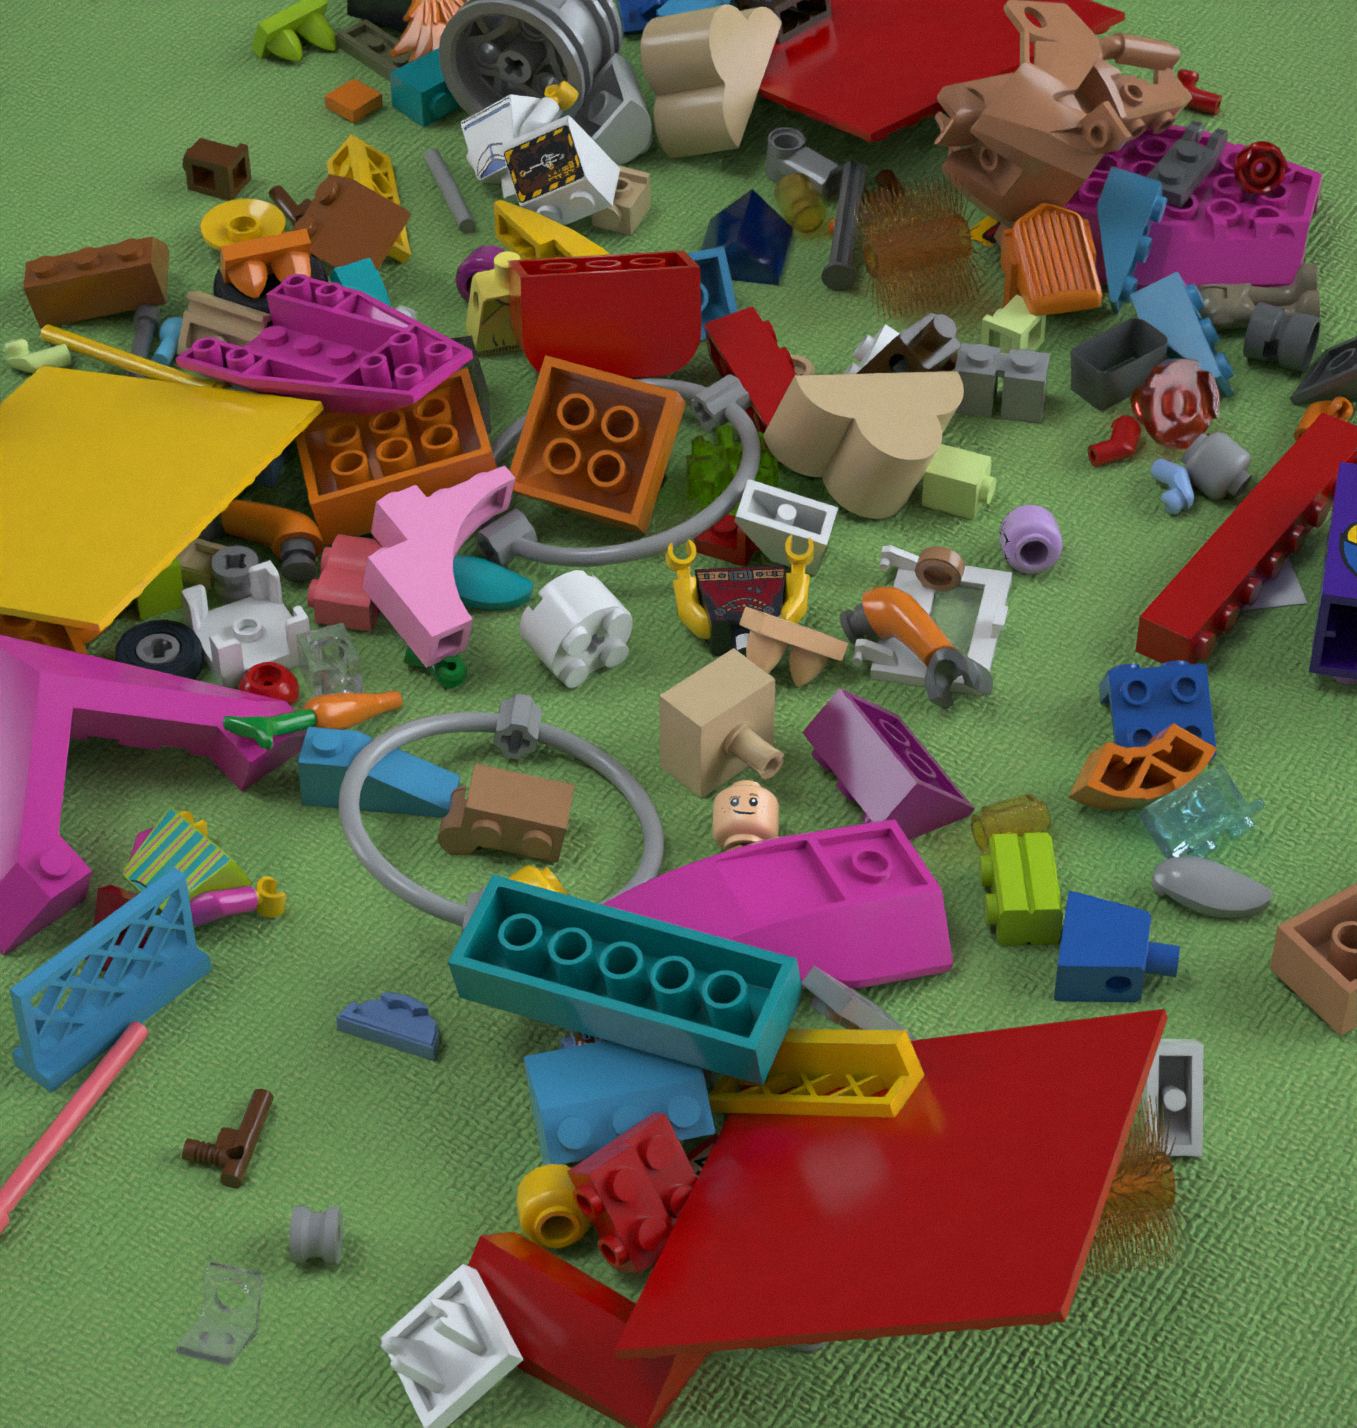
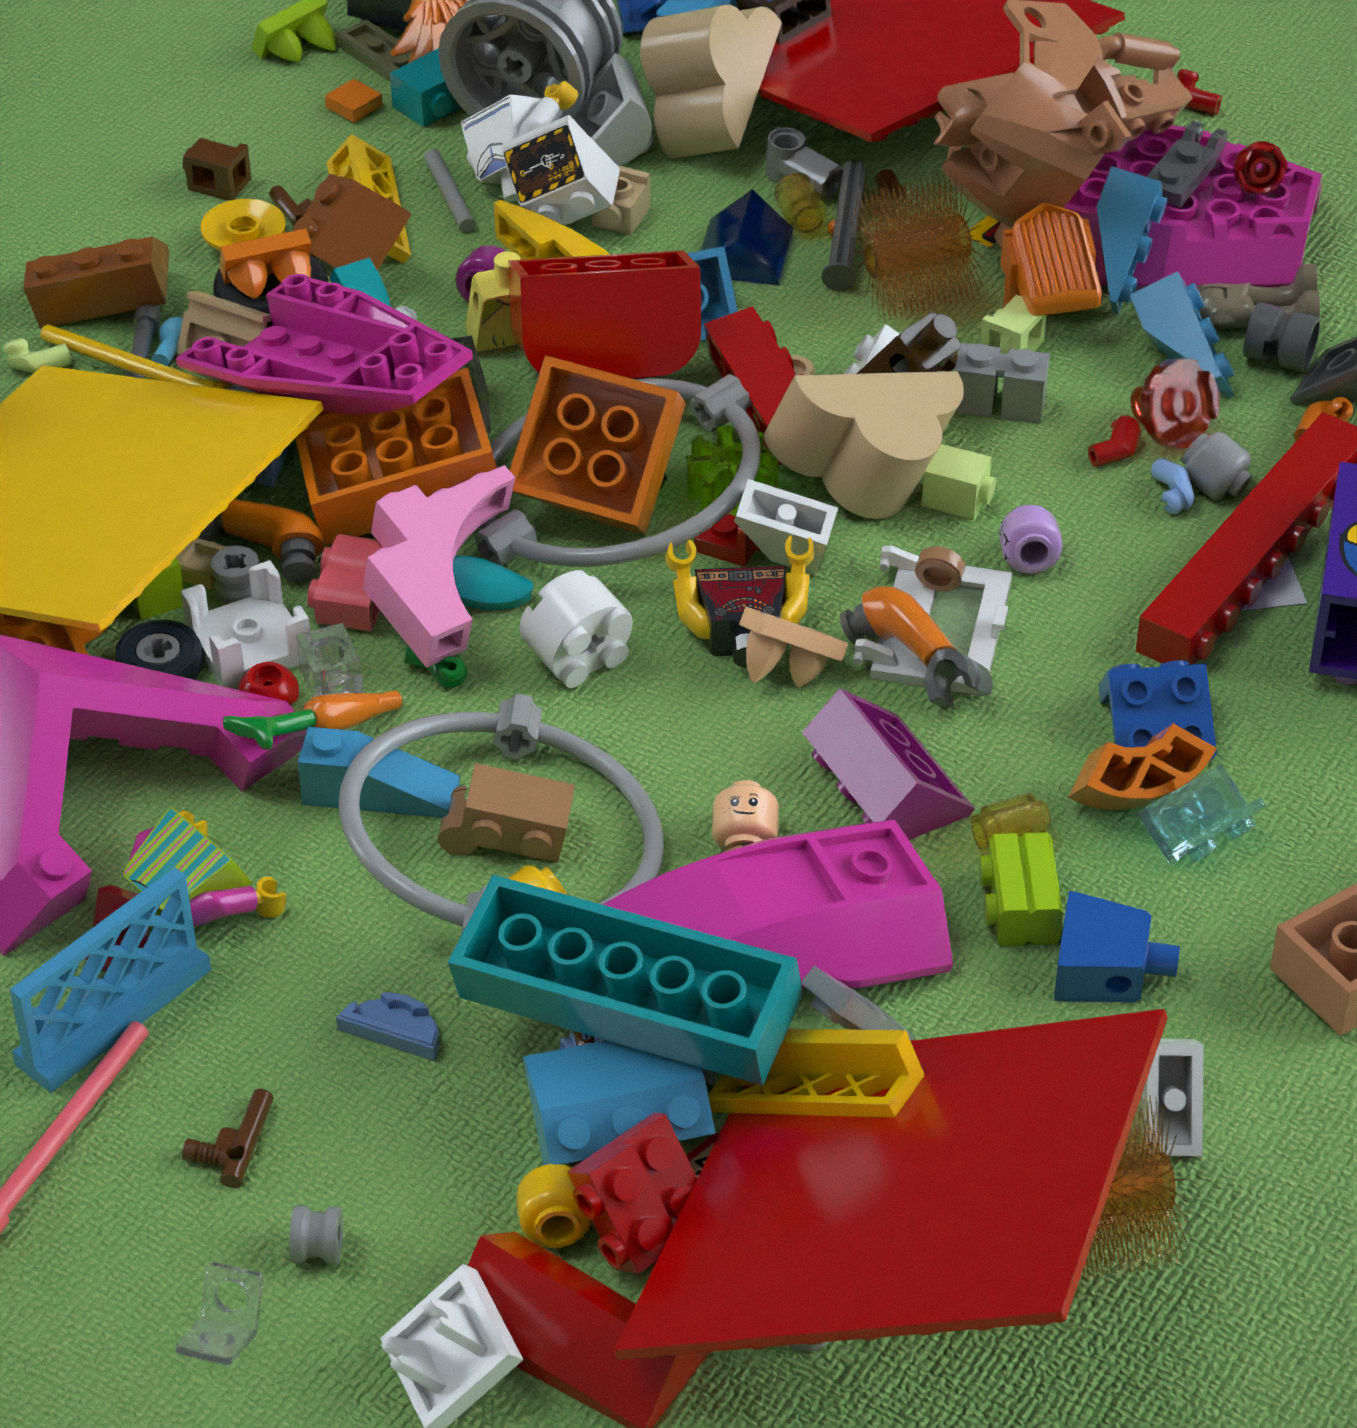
(719, 724): tan brick -> none
(1094, 357): dark grey piece -> none
(1210, 887): light grey arm -> none

